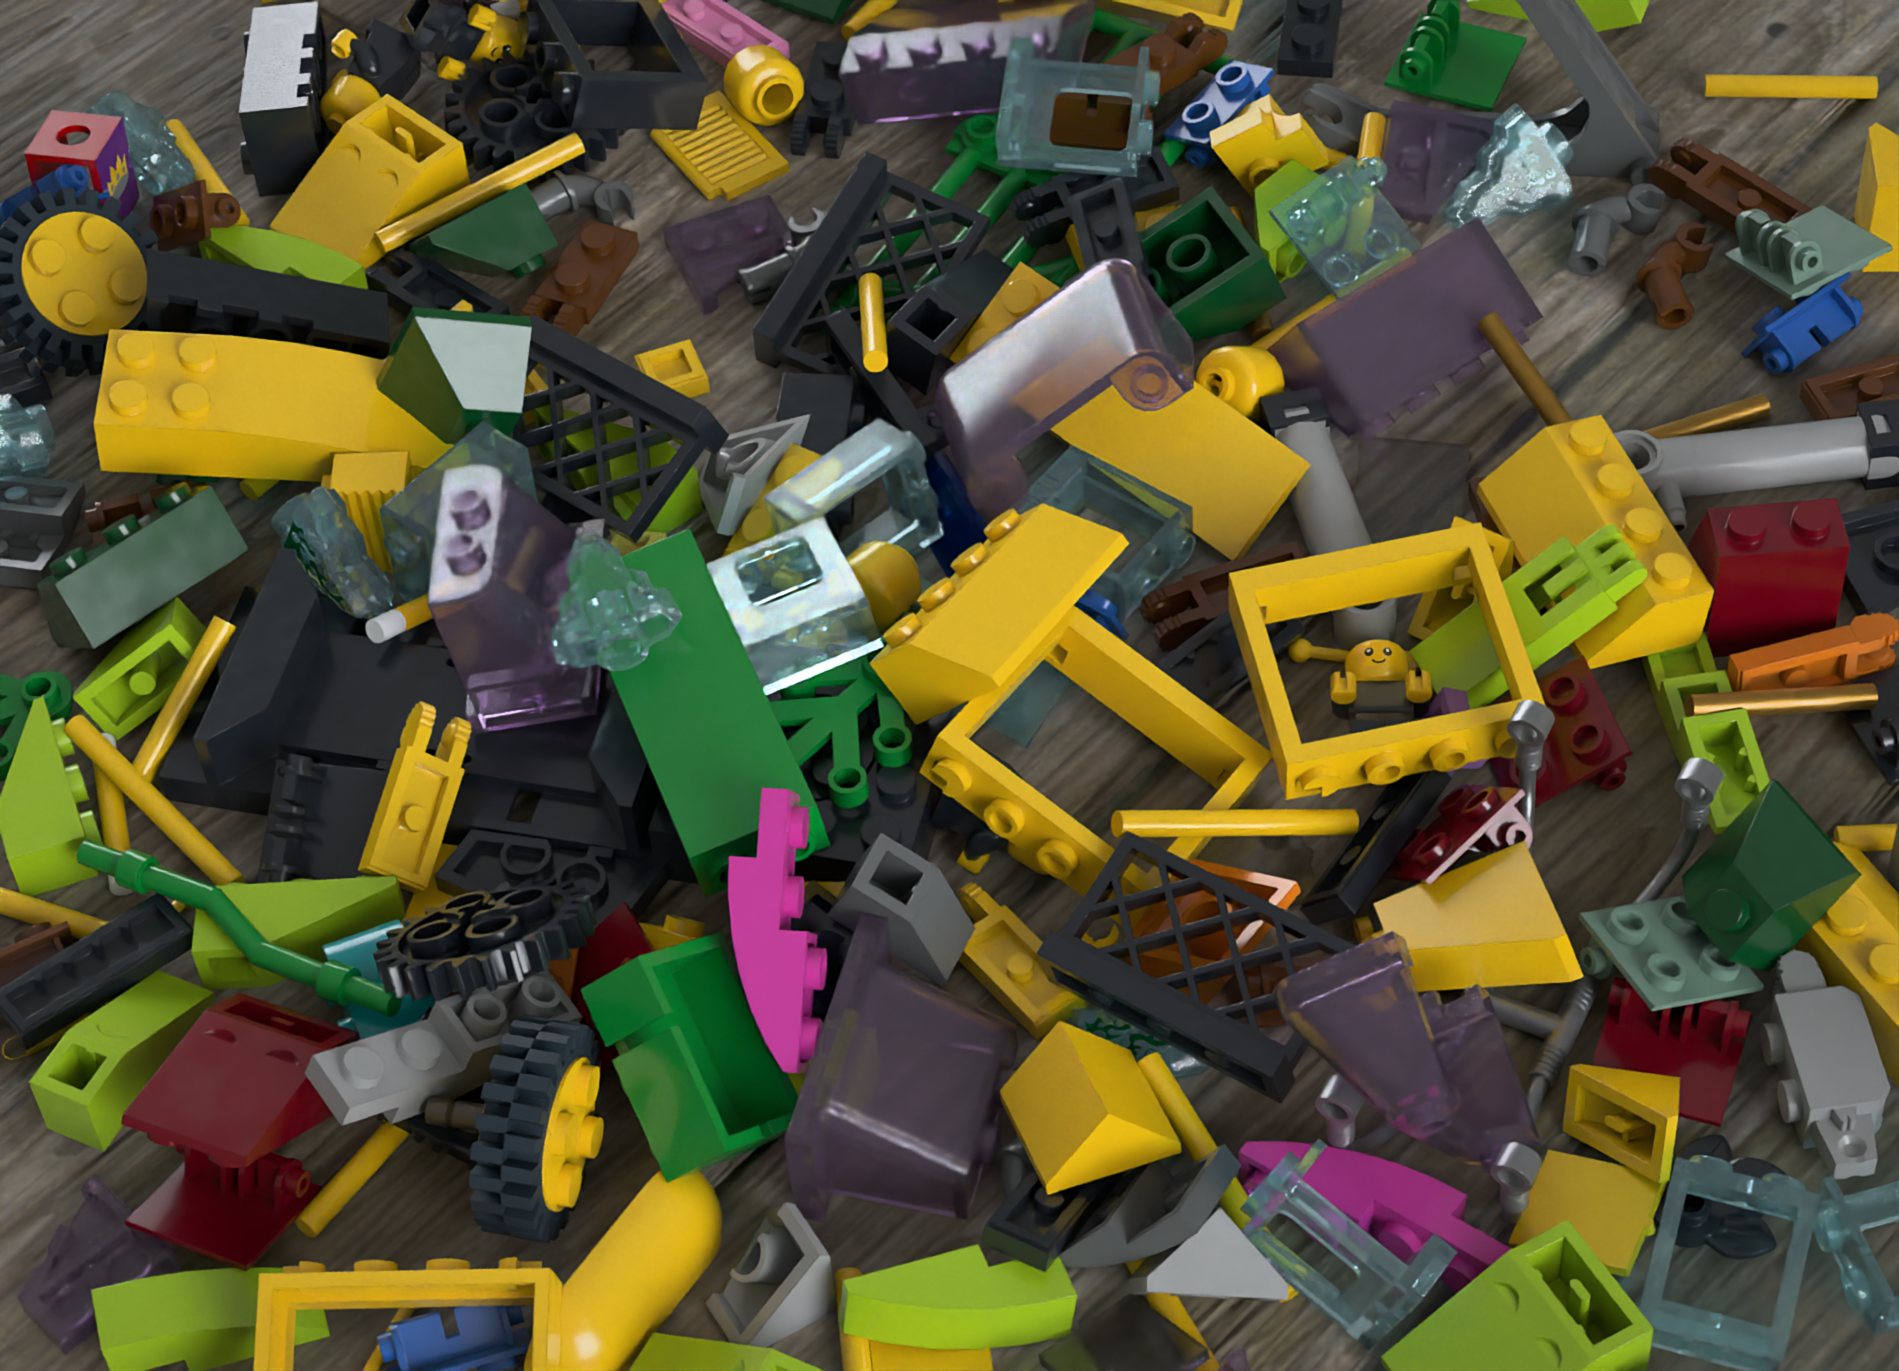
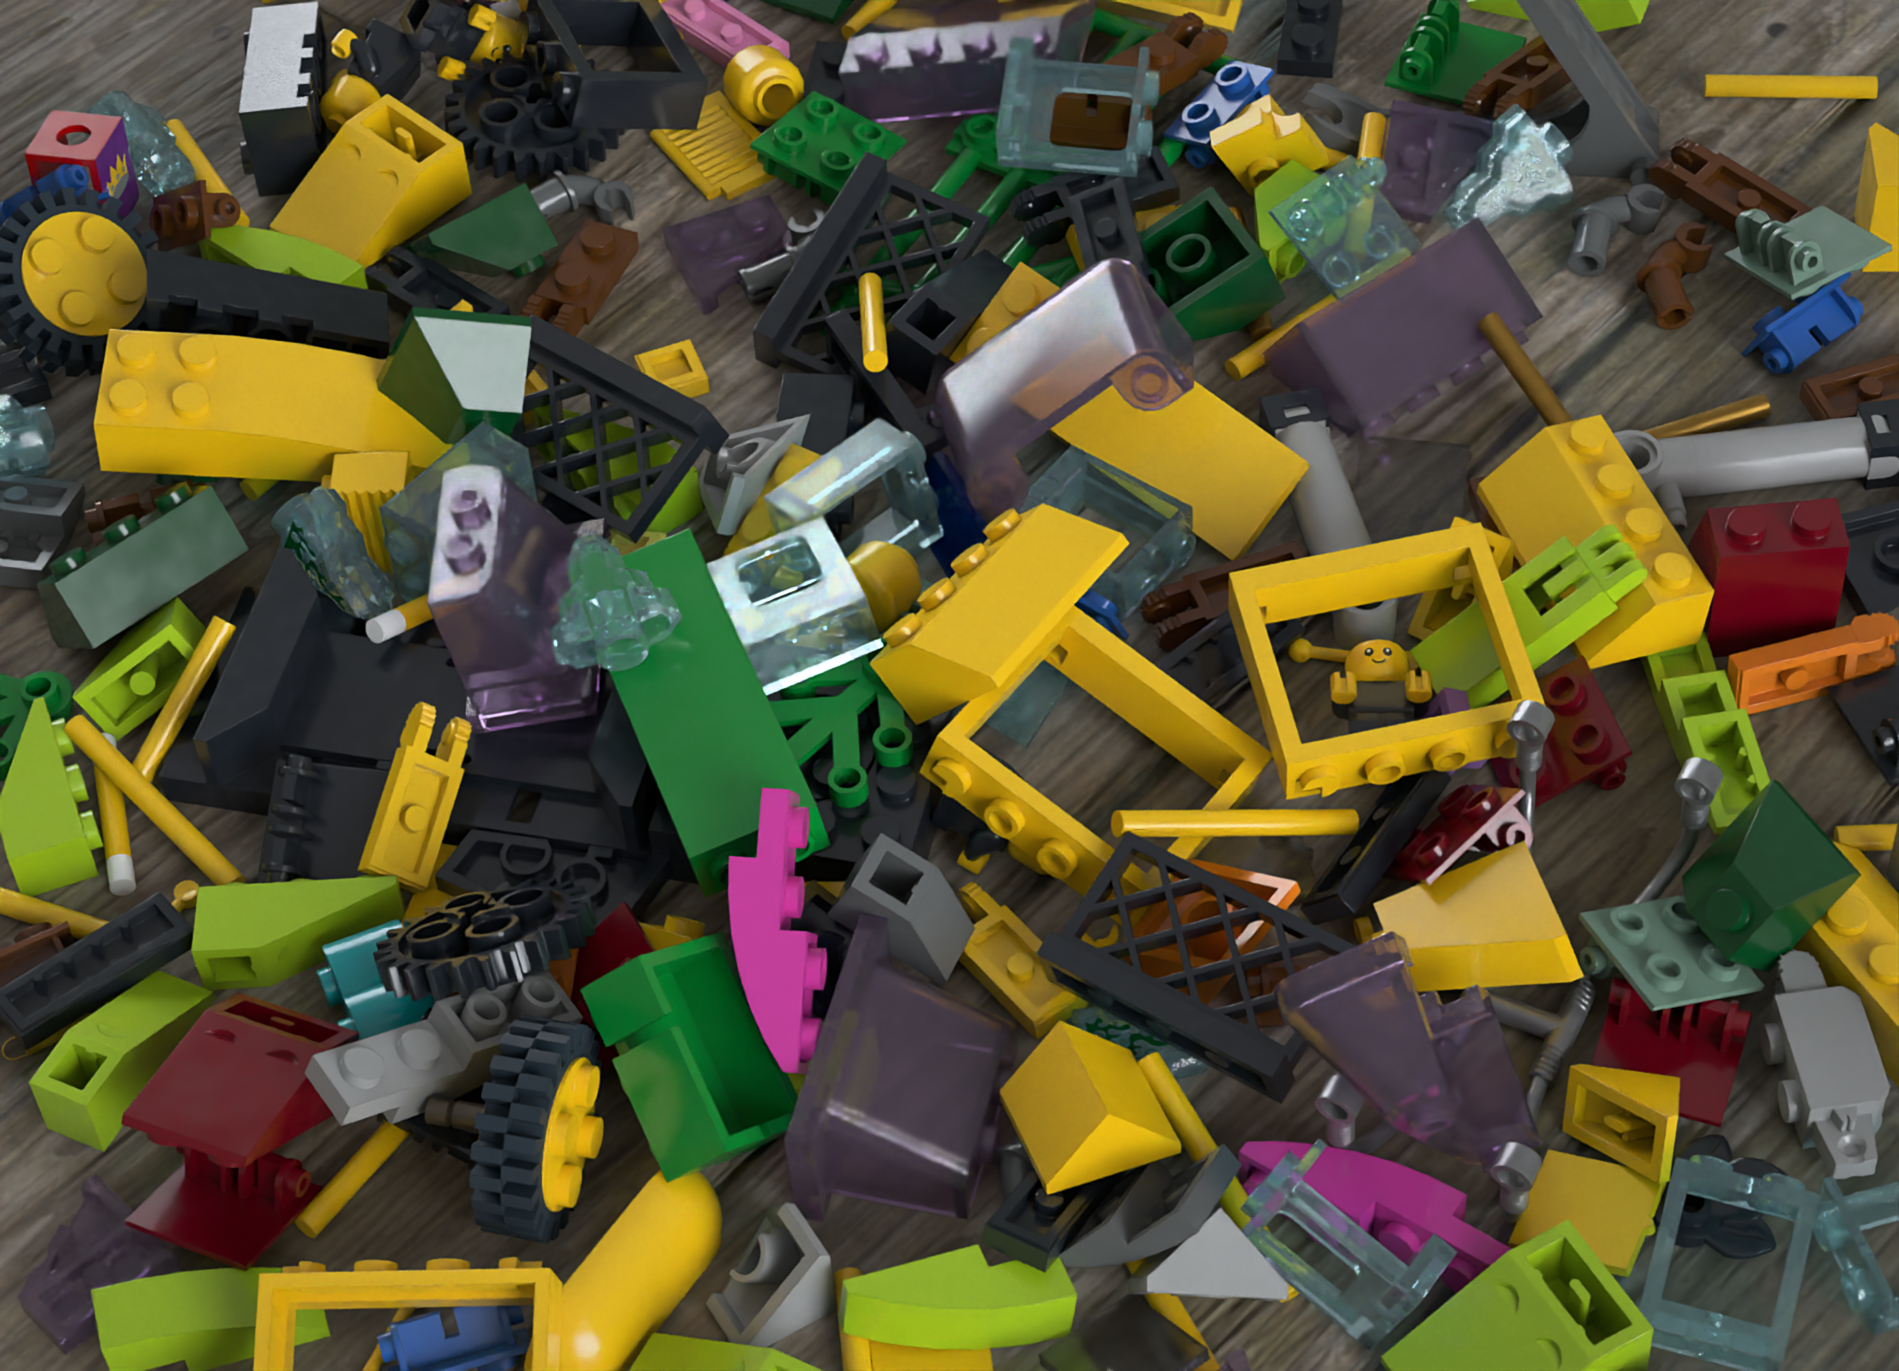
(331, 980): green bar -> none
(479, 192): yellow bar -> none
(821, 146): none -> green hinge
(1241, 377): yellow head -> none
(1520, 79): none -> reddish brown hinge
(1785, 700): pearl gold bar -> none

